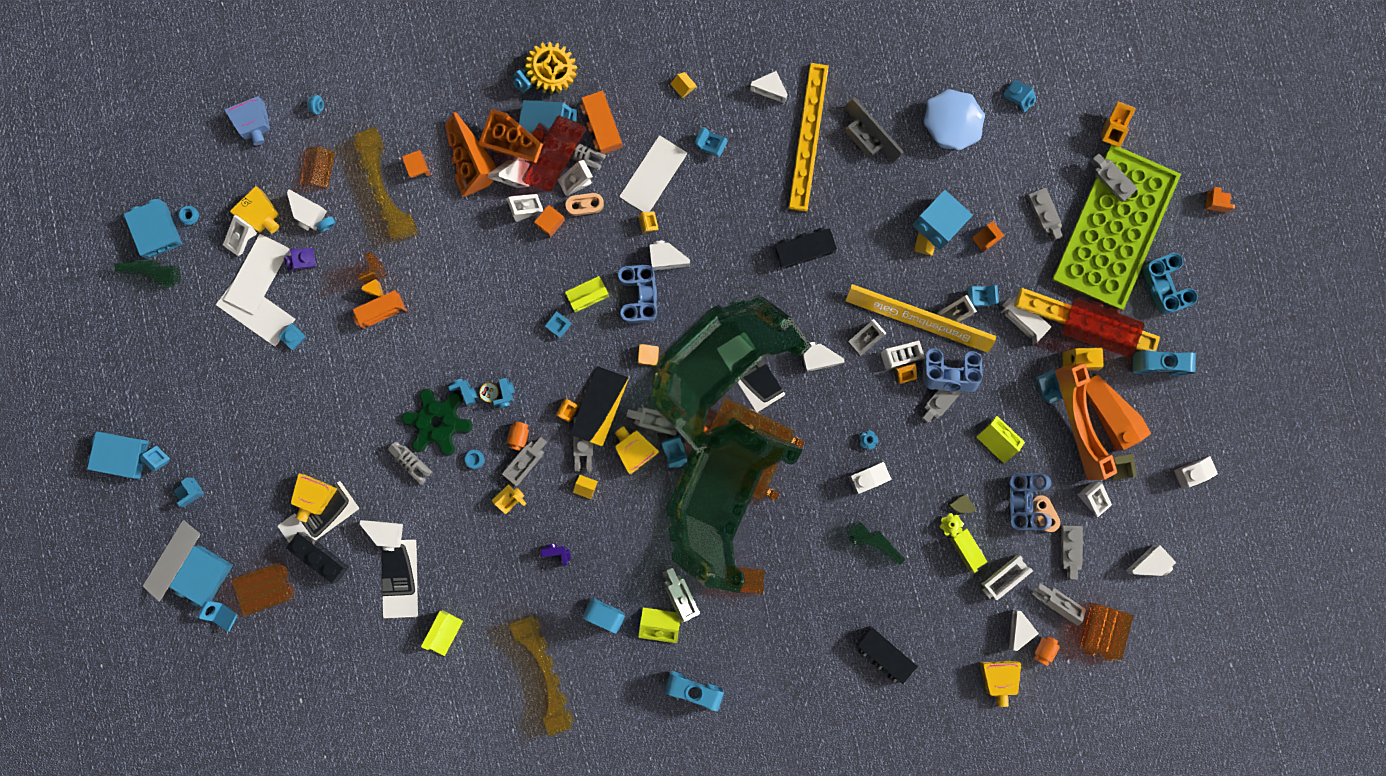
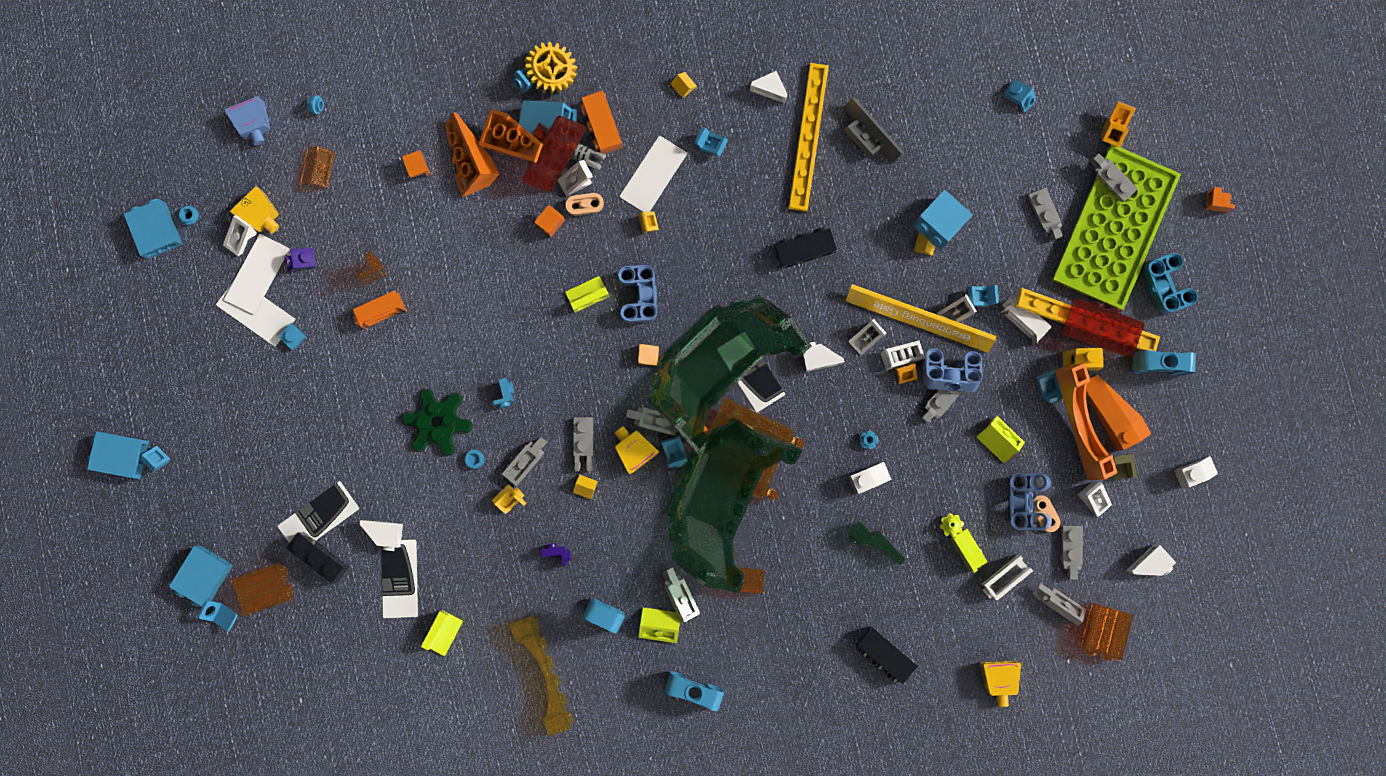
(165, 276): clear green slope -> none
(171, 560): white sticker -> none
(188, 492): dark azure panel -> none
(305, 211): white slope -> none
(311, 496): yellow torso -> none
(325, 224): dark azure tile -> none
(371, 145): clear yellow arch -> none
(373, 288): light orange slope -> none
(409, 462): light grey hinge -> none
(468, 392): dark azure bracket -> none
(489, 392): tile -> none
(510, 173): slope -> none
(517, 435): orange brick -> none
(524, 206): white slope -> none
(558, 324): dark azure plate -> none
(567, 410): light orange slope -> none
(599, 406): black sticker -> none
(666, 256): white slope -> none
(954, 119): light blue piece -> none
(963, 505): olive tile -> none
(988, 236): orange panel -> none
(1021, 631): white slope -> none
(1046, 650): orange brick -> none

